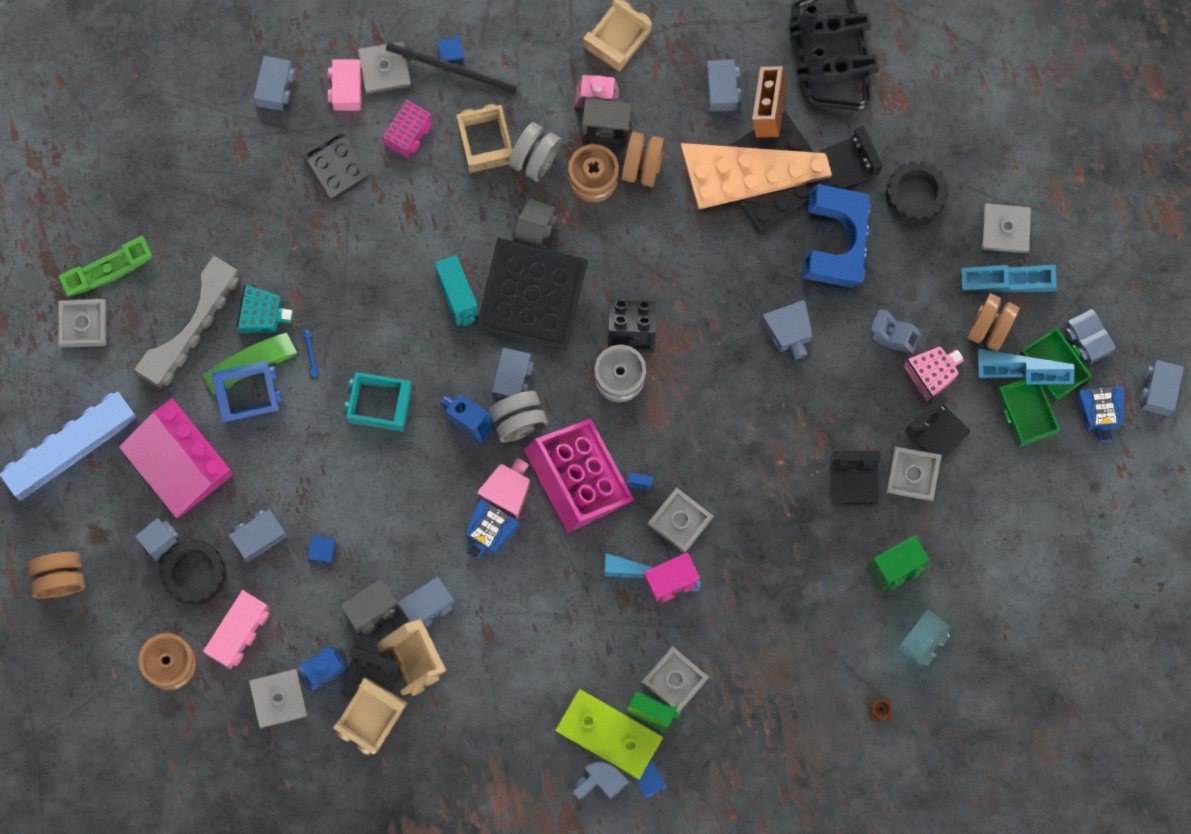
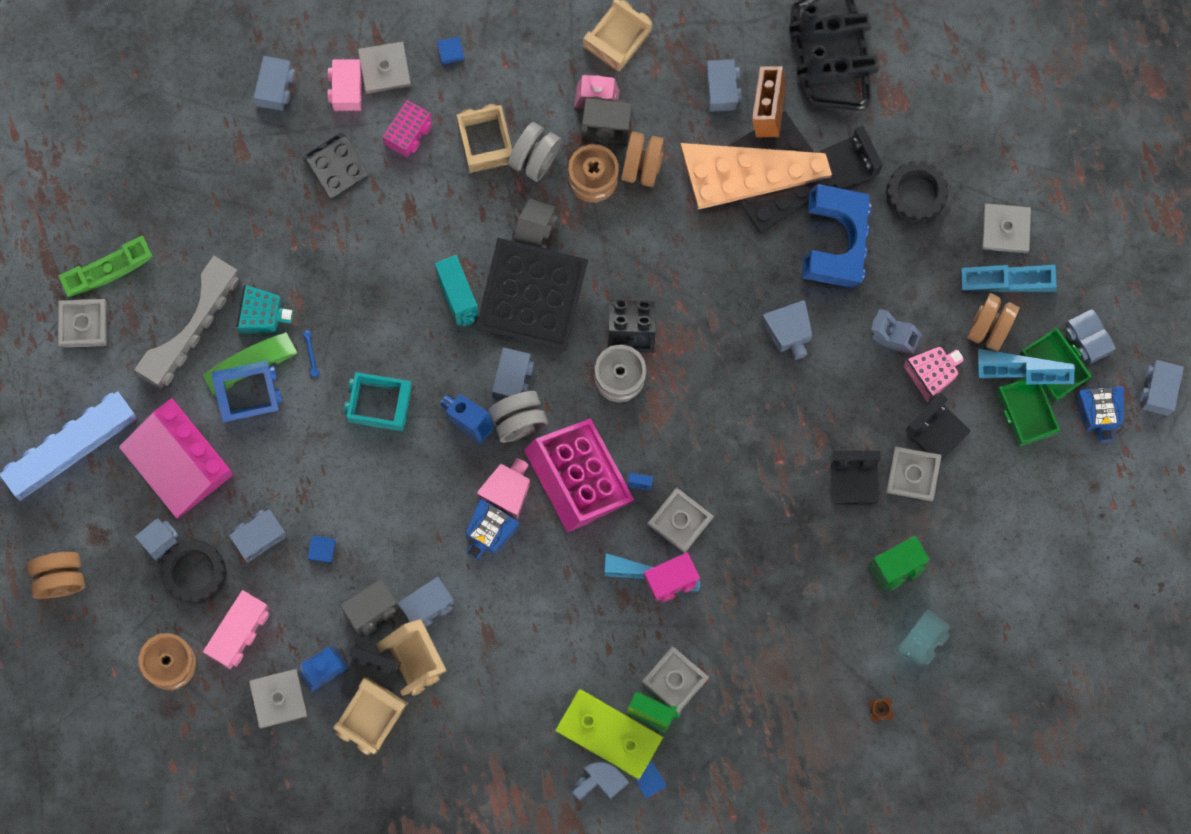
(409, 53): black bar -> none

